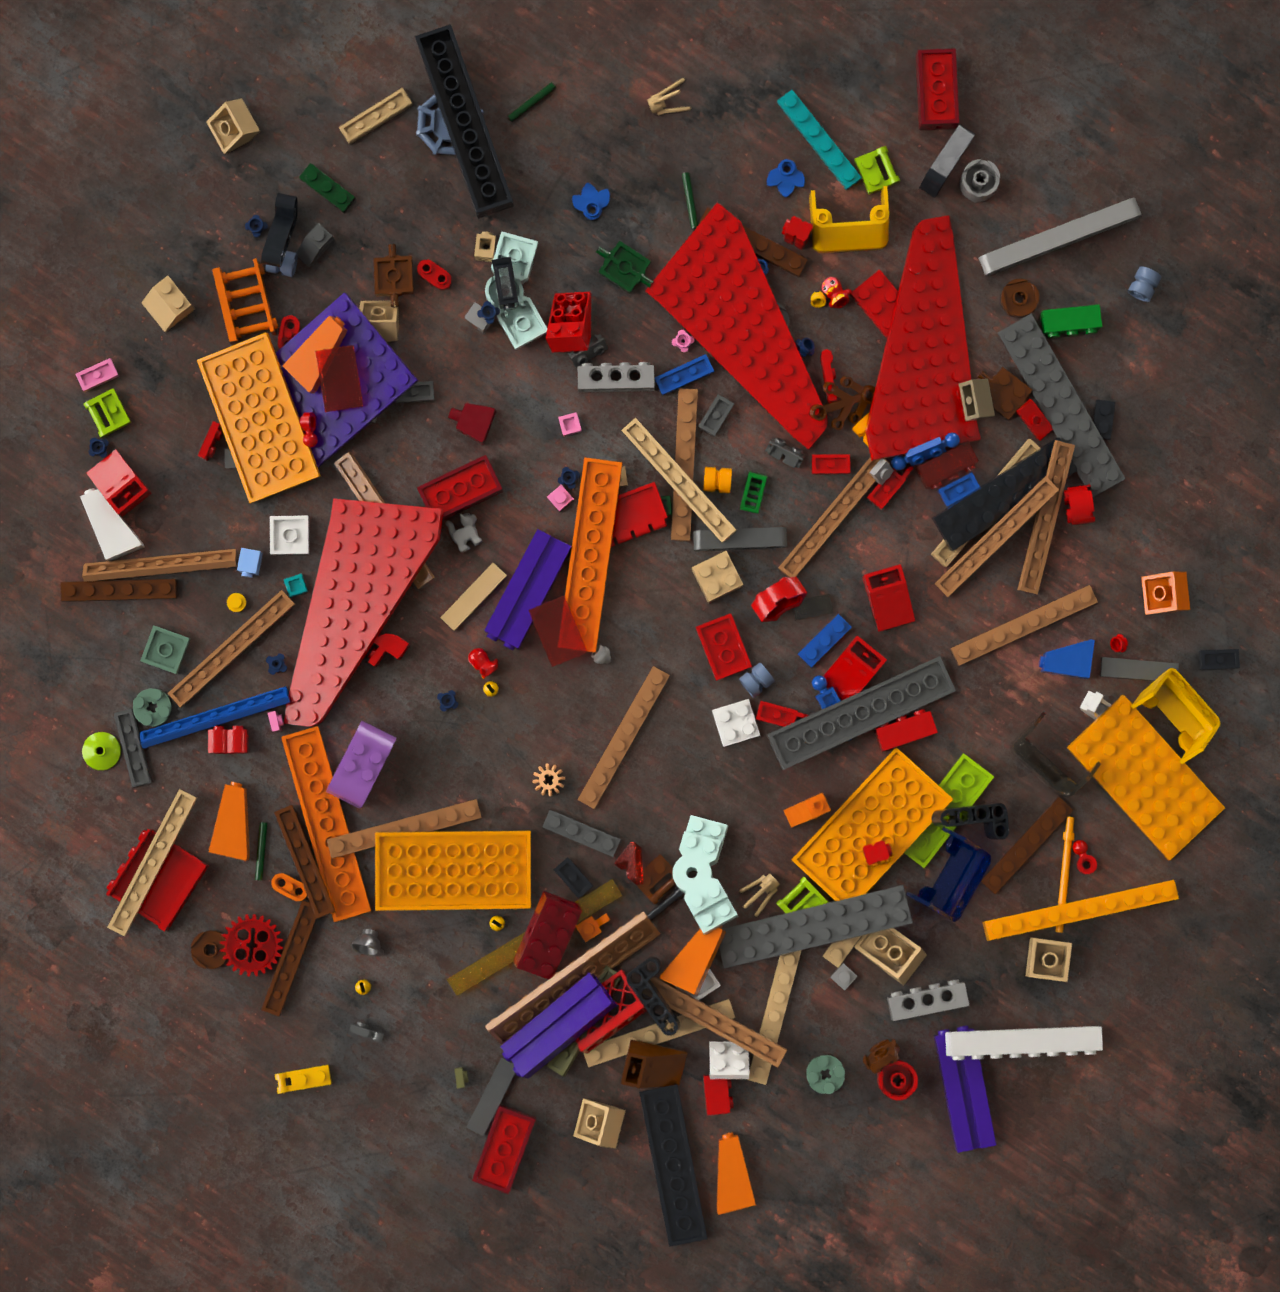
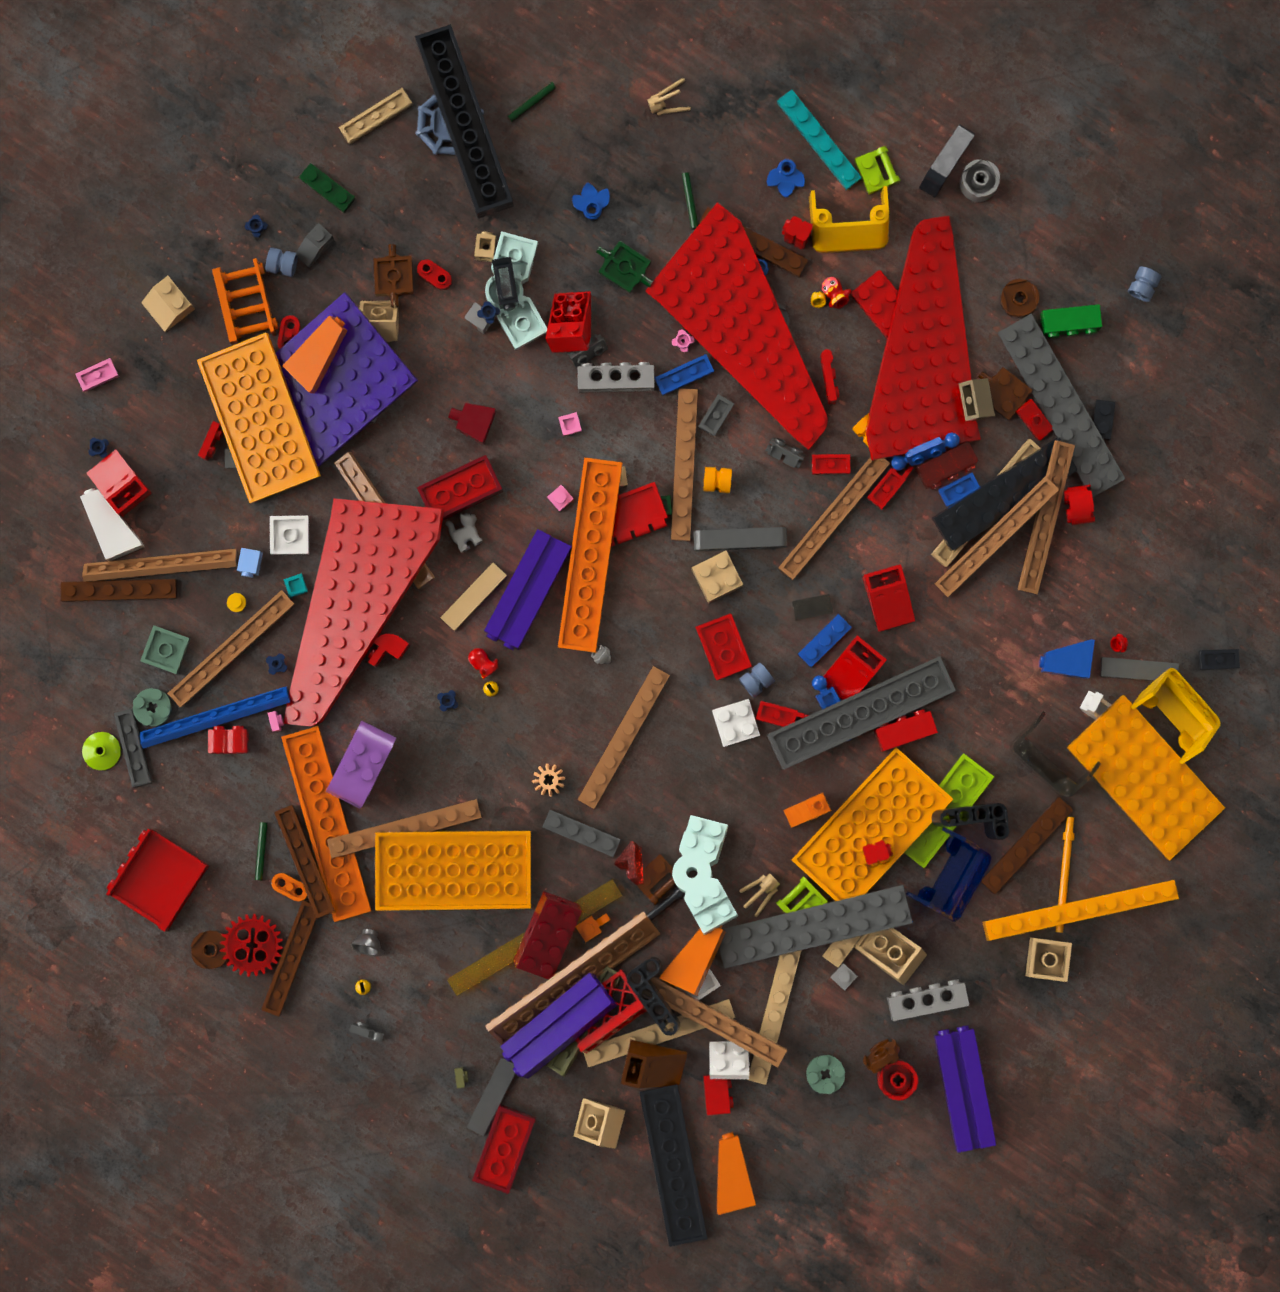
(113, 410): lime plate -> none
(152, 862): tan plate -> none
(231, 826): orange slope -> none
(232, 125): tan slope -> none
(281, 230): black beam -> none
(304, 1078): yellow plate -> none
(308, 423): red plate -> none
(339, 378): clear red piece -> none
(419, 392): dark grey plate -> none
(499, 919): yellow hinge -> none
(557, 631): clear red piece -> none
(565, 473): dark blue plate -> none
(573, 877): black plate -> none
(679, 480): tan plate -> none
(758, 476): green slope -> none
(778, 599): red brick -> none
(805, 346): dark blue plate -> none
(846, 402): reddish brown plant -> none
(881, 471): light grey plate -> none
(937, 89): red brick -> none
(1024, 625): medium nougat plate -> none
(1024, 1041): white brick -> none
(1060, 236): light grey beam -> none
(1080, 848): red plate -> none
(1165, 593): orange slope -> none

